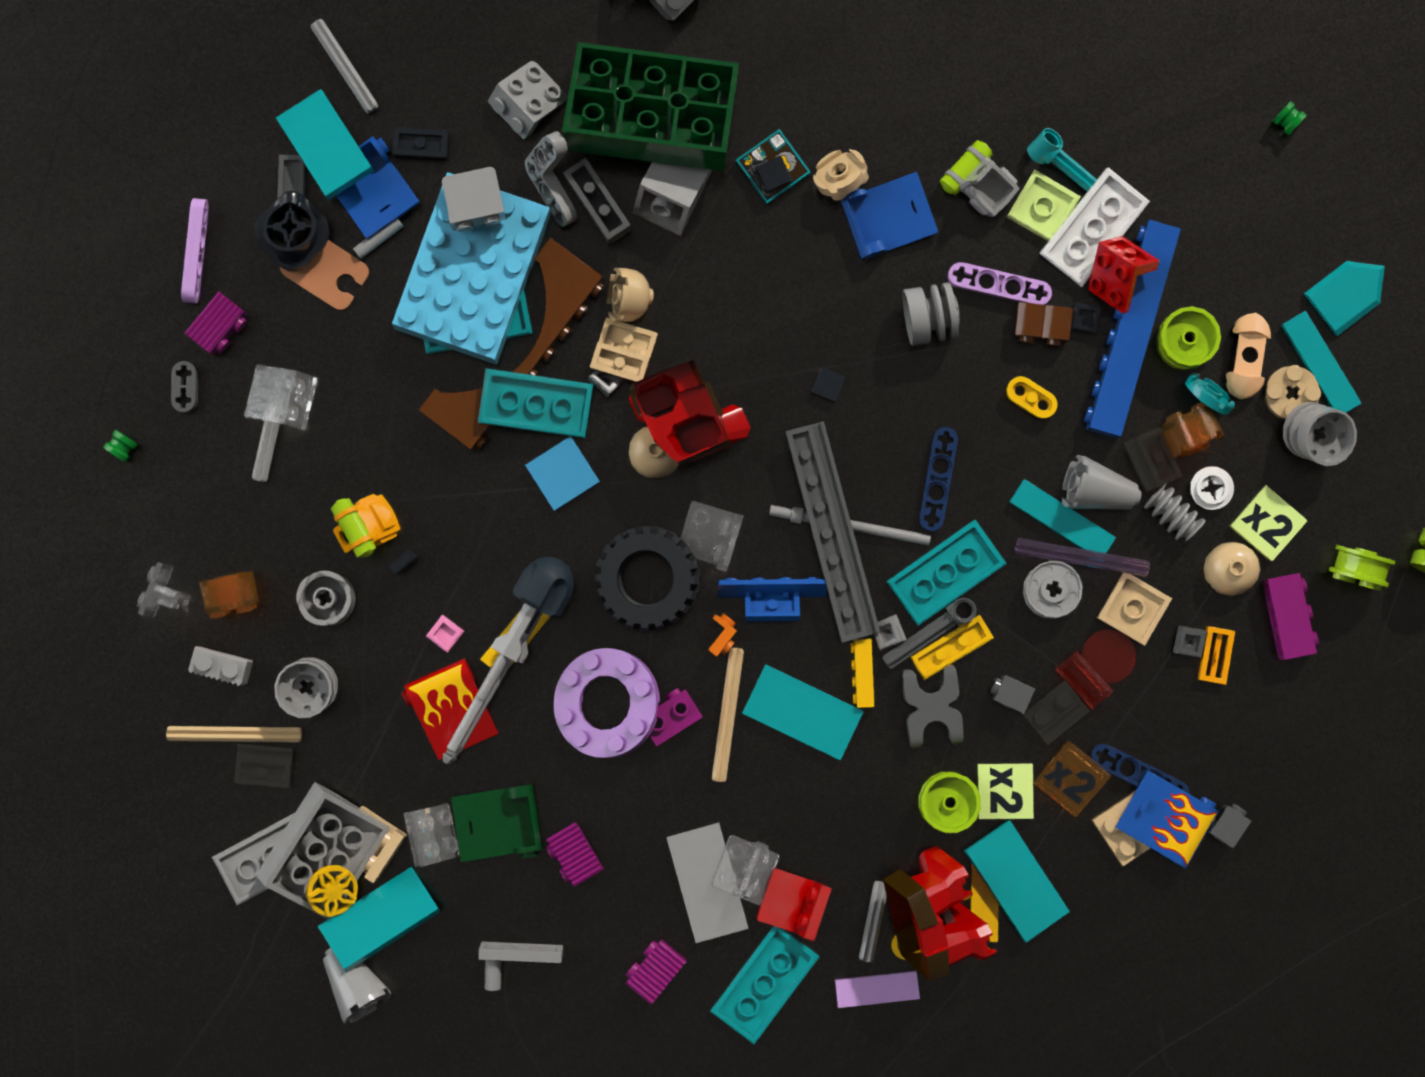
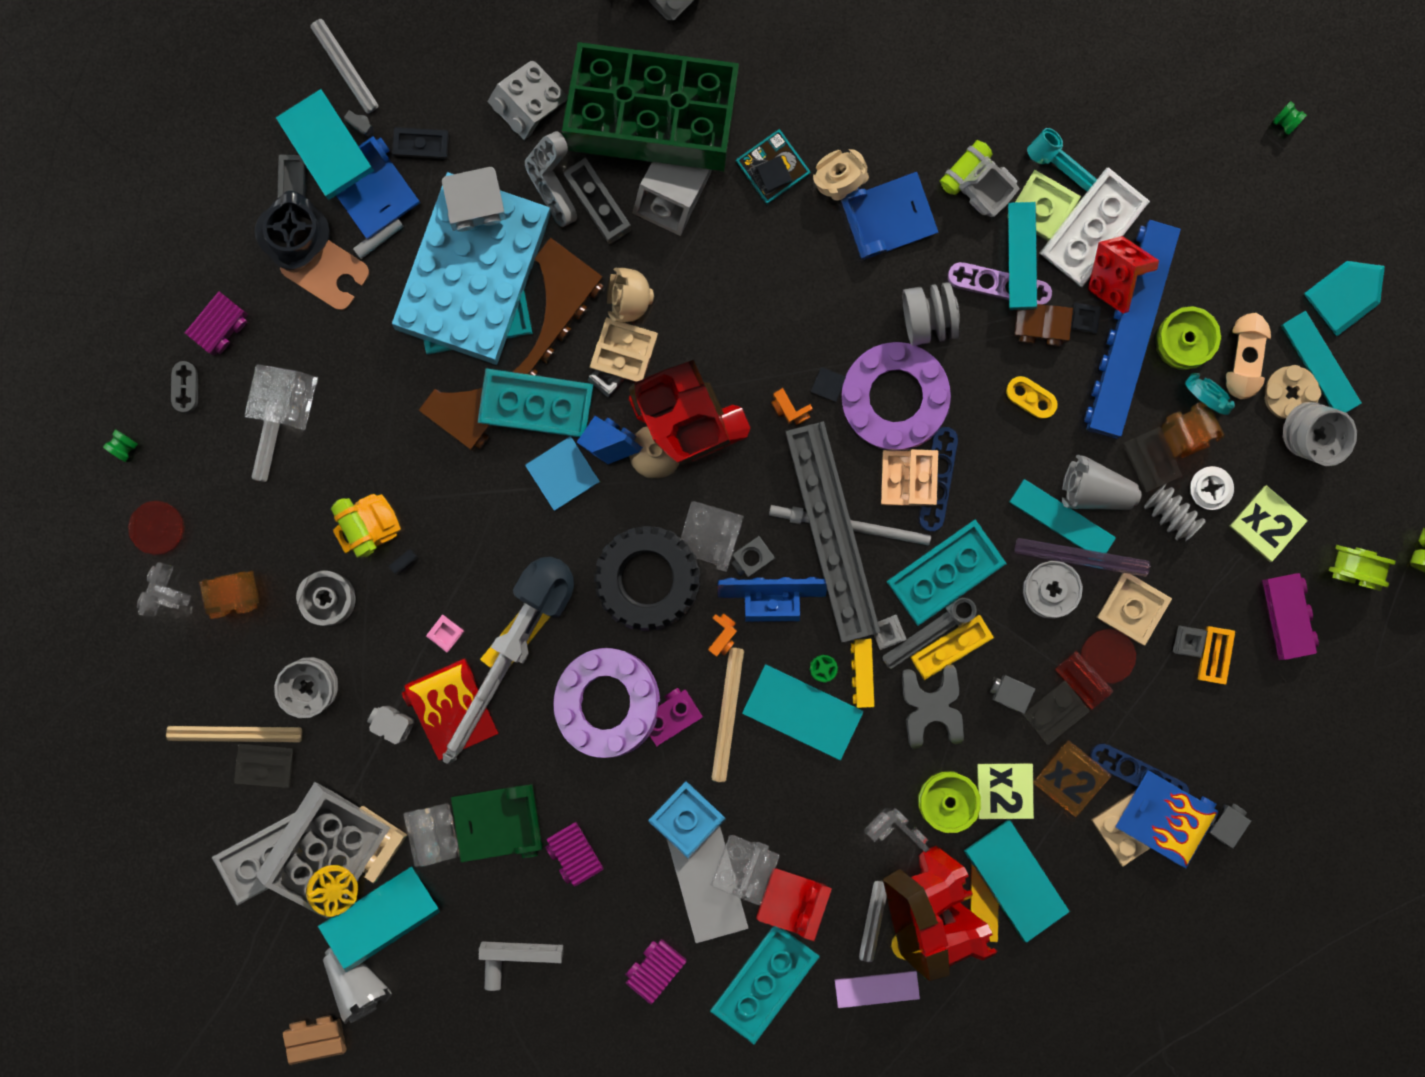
(156, 527): none -> clear red tile
(194, 250): lavender beam -> none
(220, 666): light grey brick -> none
(315, 1040): none -> medium nougat brick
(359, 123): none -> dark grey tile
(390, 724): none -> light grey brick
(607, 442): none -> blue slope
(687, 820): none -> dark azure tile
(758, 546): none -> dark grey brick
(783, 406): none -> orange bracket
(827, 666): none -> green wheel
(881, 828): none -> clear bracket
(907, 433): none -> medium lavender plate
(909, 478): none -> light nougat slope
(1022, 256): none -> teal tile
(1231, 568): tan cylinder -> none

